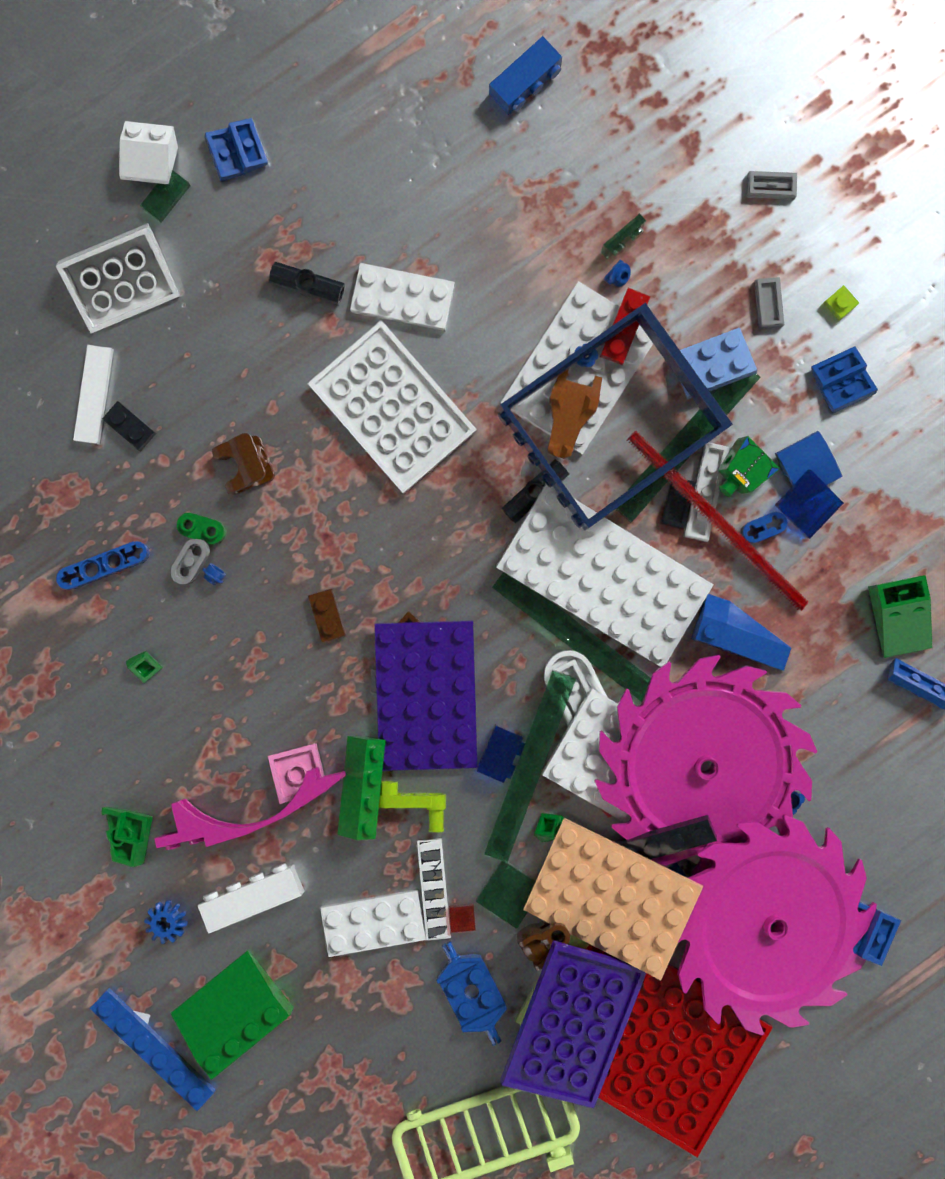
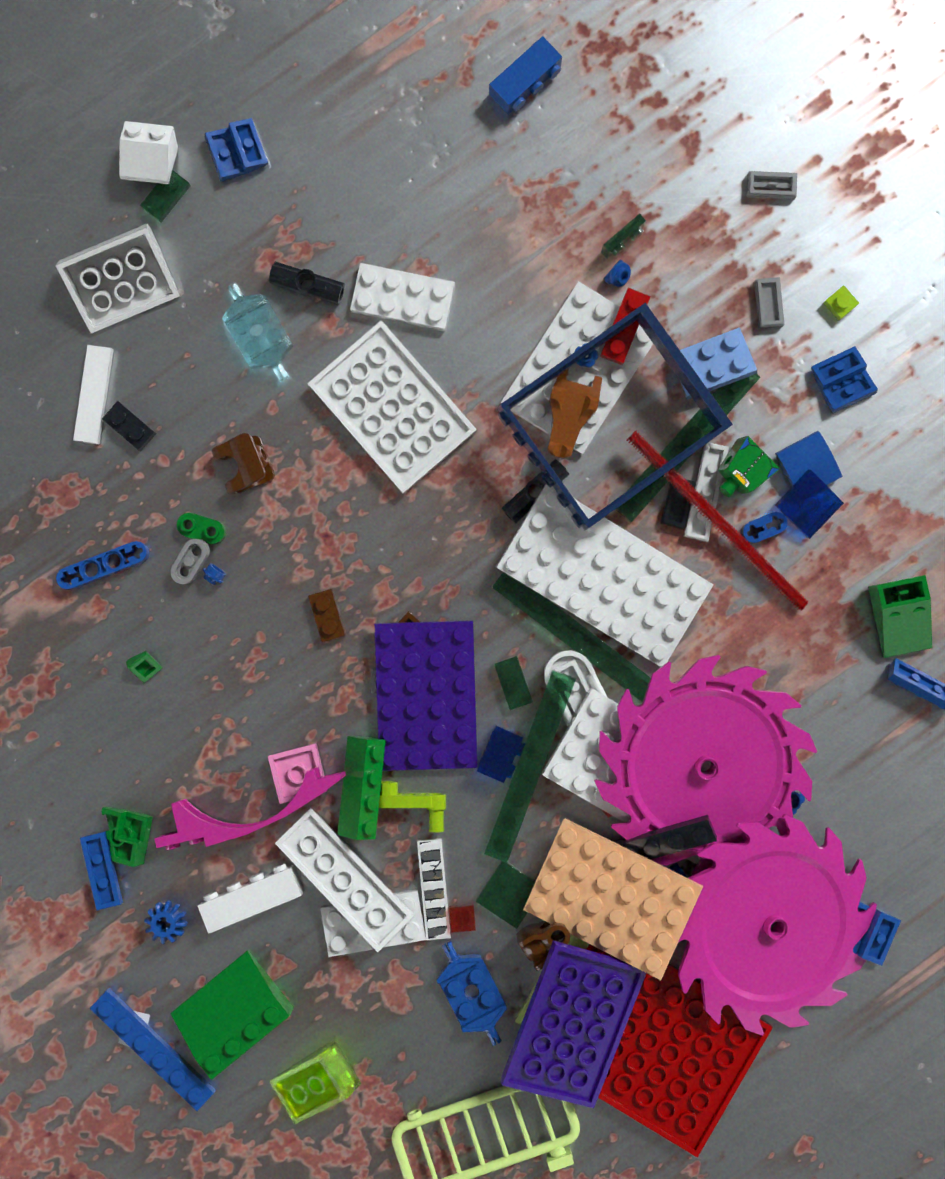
(101, 870): none -> blue plate
(262, 350): none -> clear light blue plate
(316, 1082): none -> clear neon green slope
(344, 880): none -> white plate
(513, 683): none -> clear green plate
(548, 827): green slope -> none
(734, 631): blue wedge -> none

